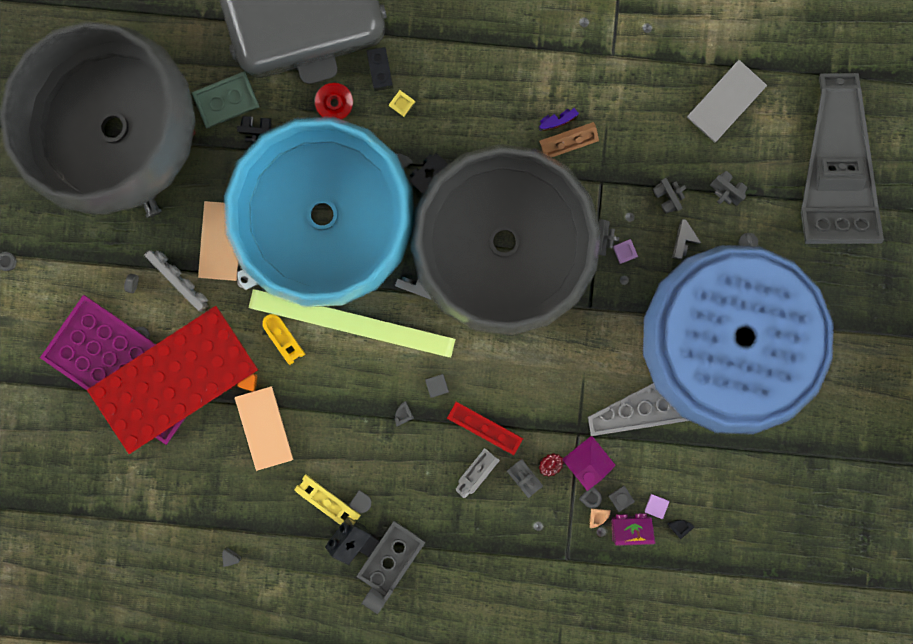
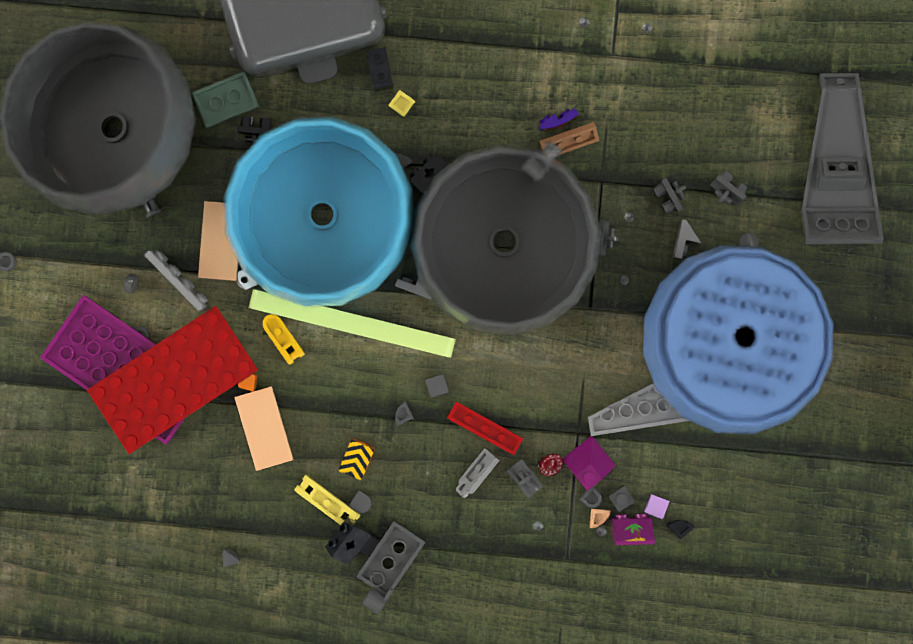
(331, 92): red dish -> none
(356, 459): none -> piece
(540, 163): none -> dark grey connector
(625, 251): lavender tile -> none
(726, 101): light grey tile -> none

